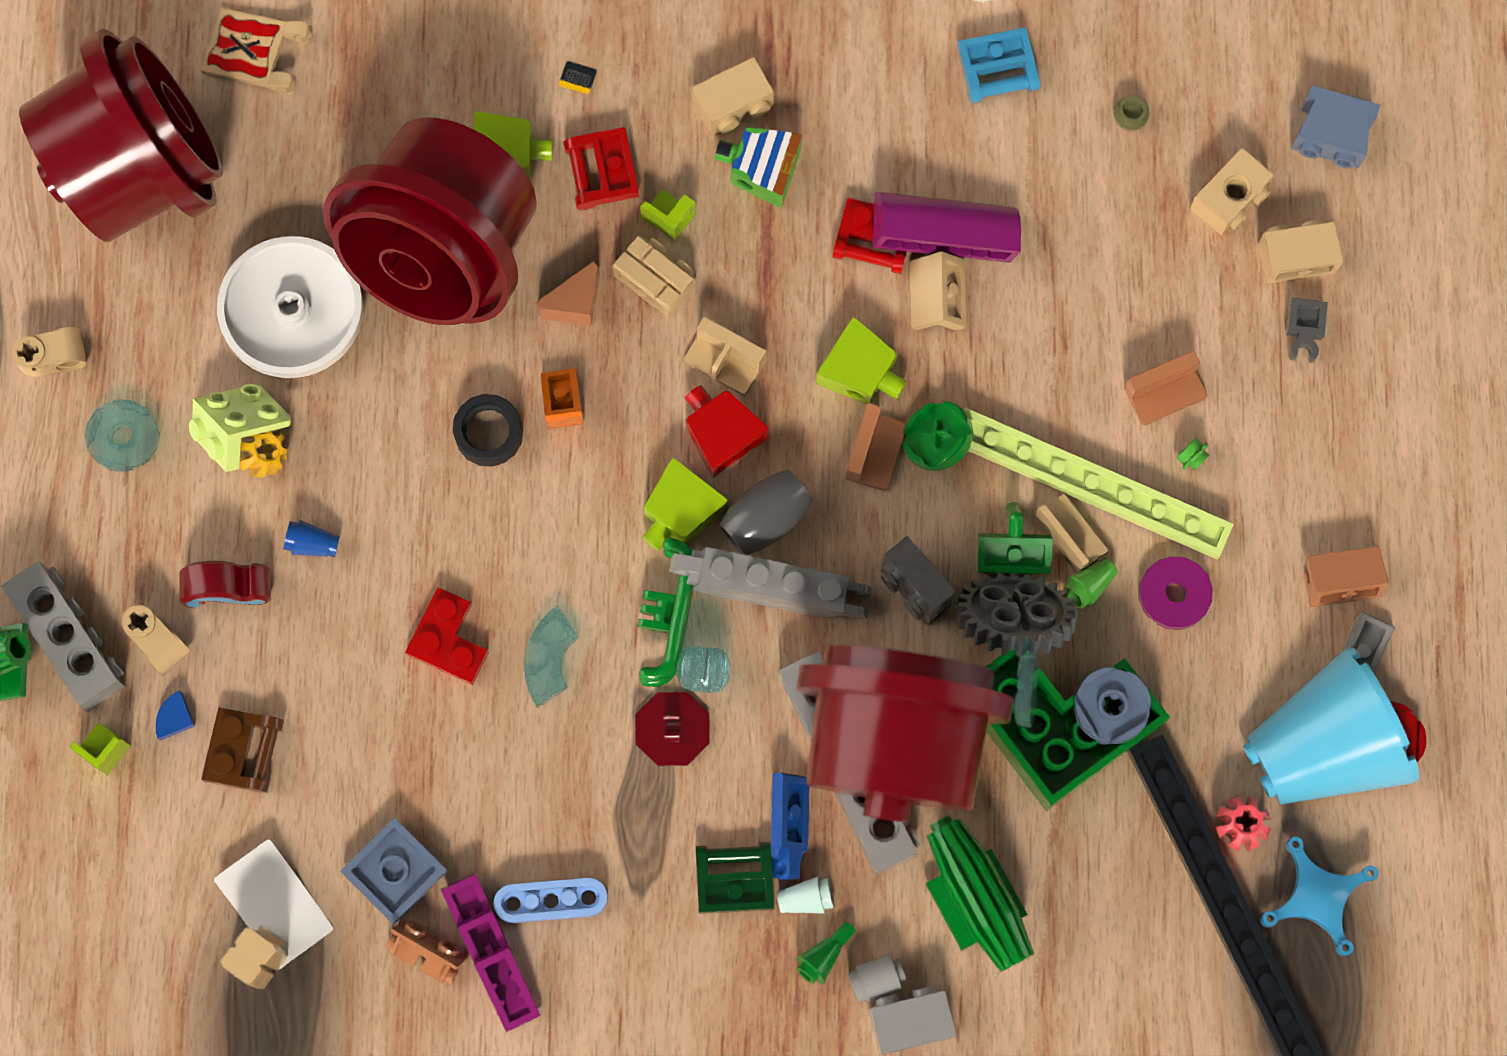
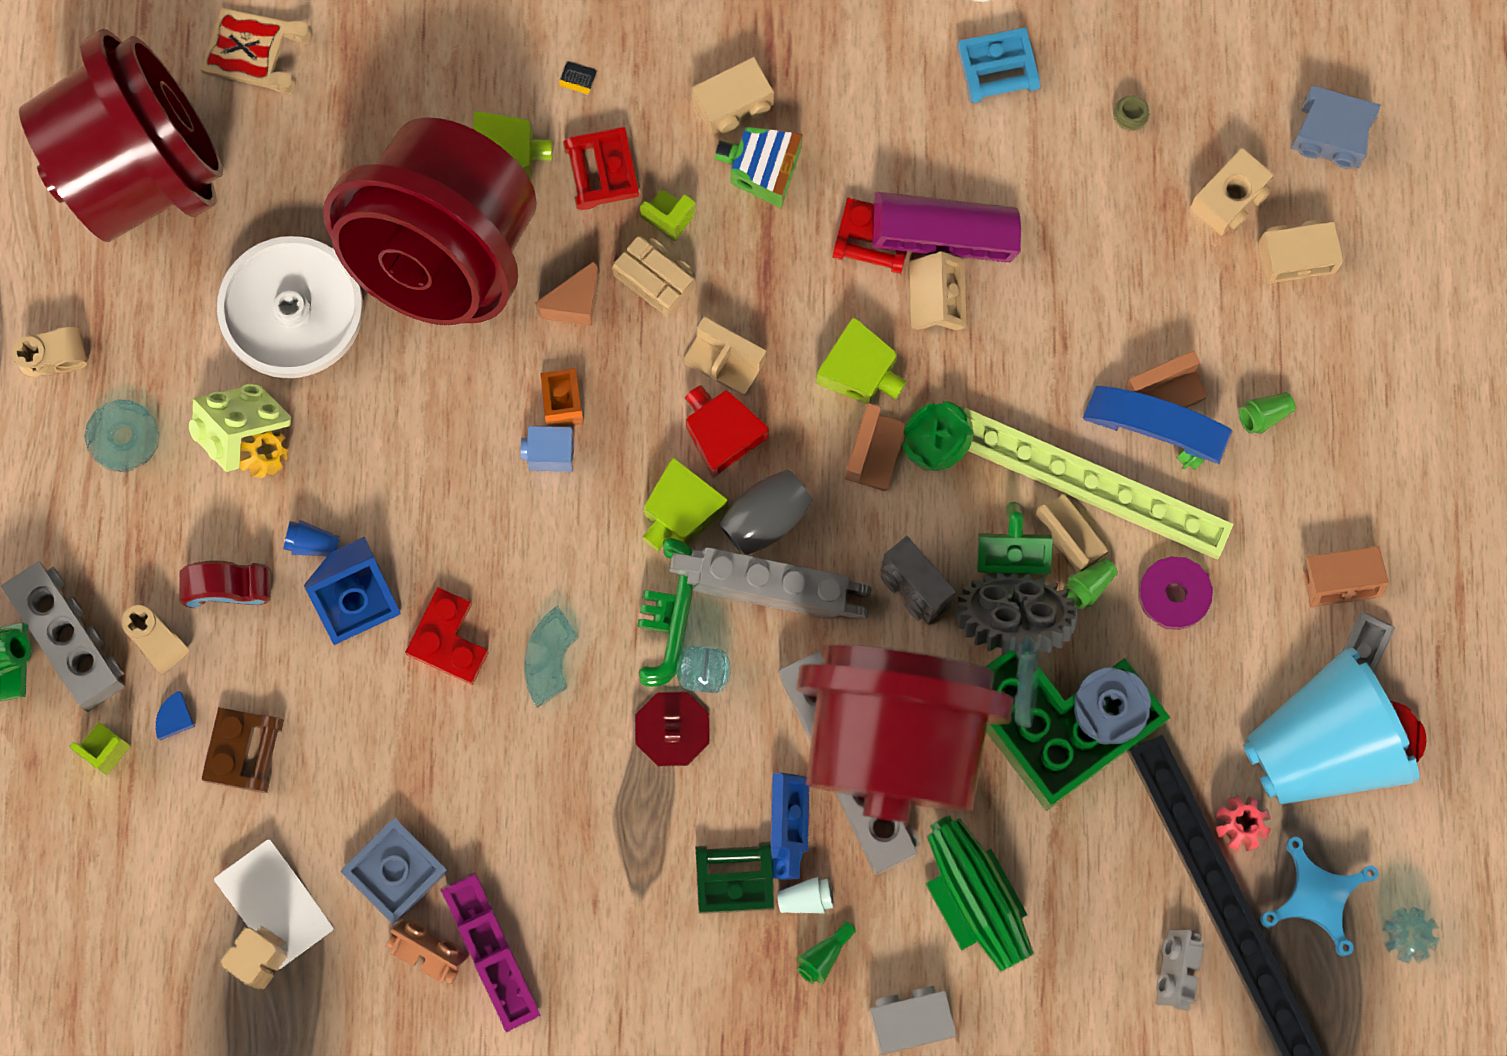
(350, 592): none -> blue slope
(482, 403): black tyre -> none
(533, 896): light blue plate -> none
(548, 448): none -> medium blue brick
(877, 978): light grey brick -> none
(1160, 420): none -> blue slope
(1180, 952): none -> light grey hinge
(1265, 412): none -> bright green cone
(1306, 323): dark grey plate -> none
(1399, 933): none -> clear light blue piece

